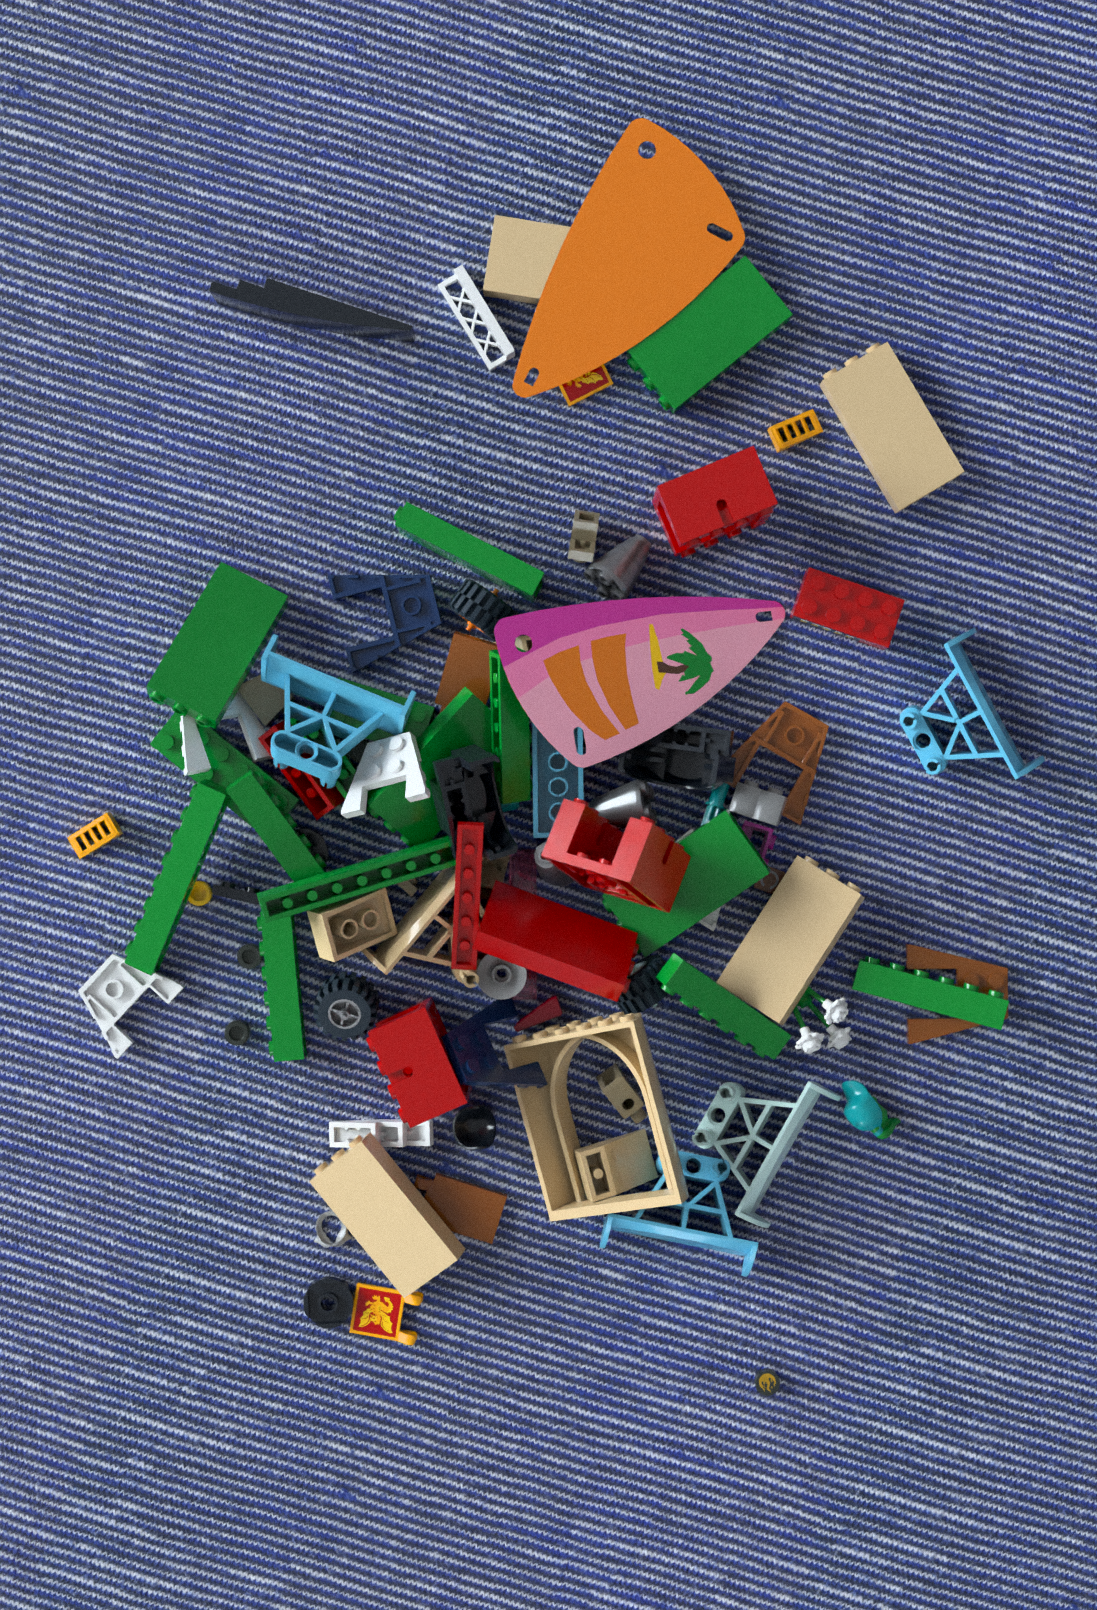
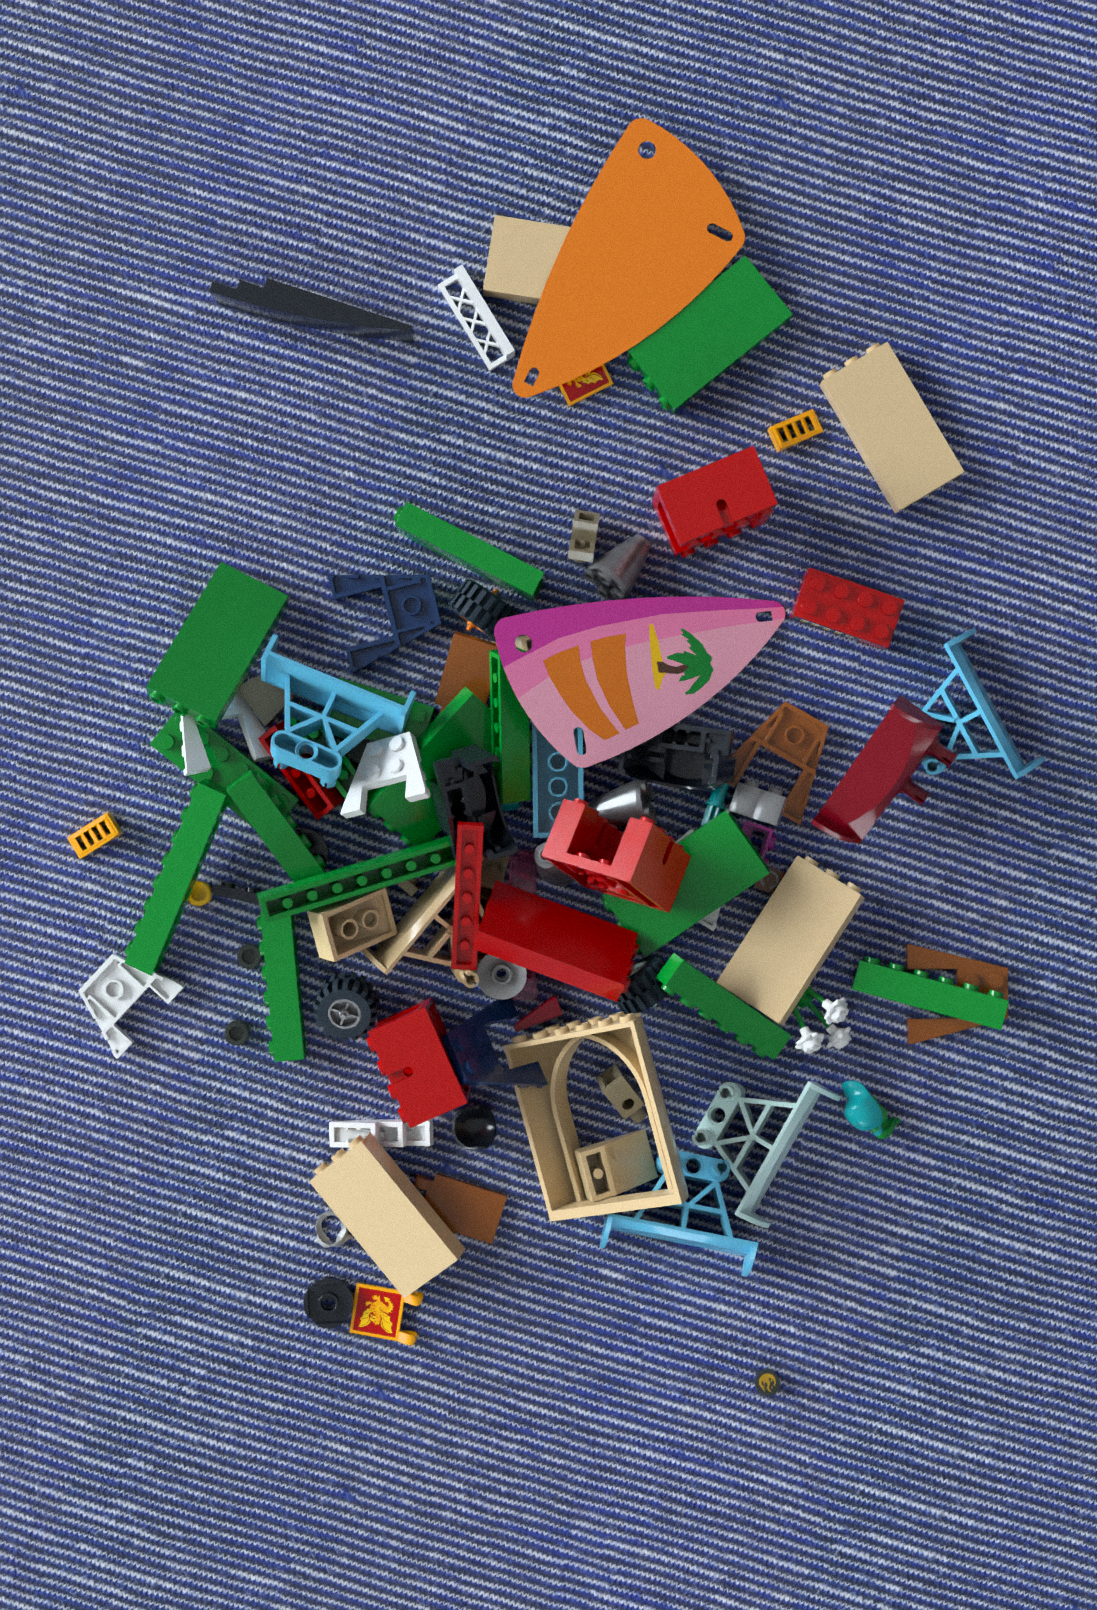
(883, 772): none -> dark red piece

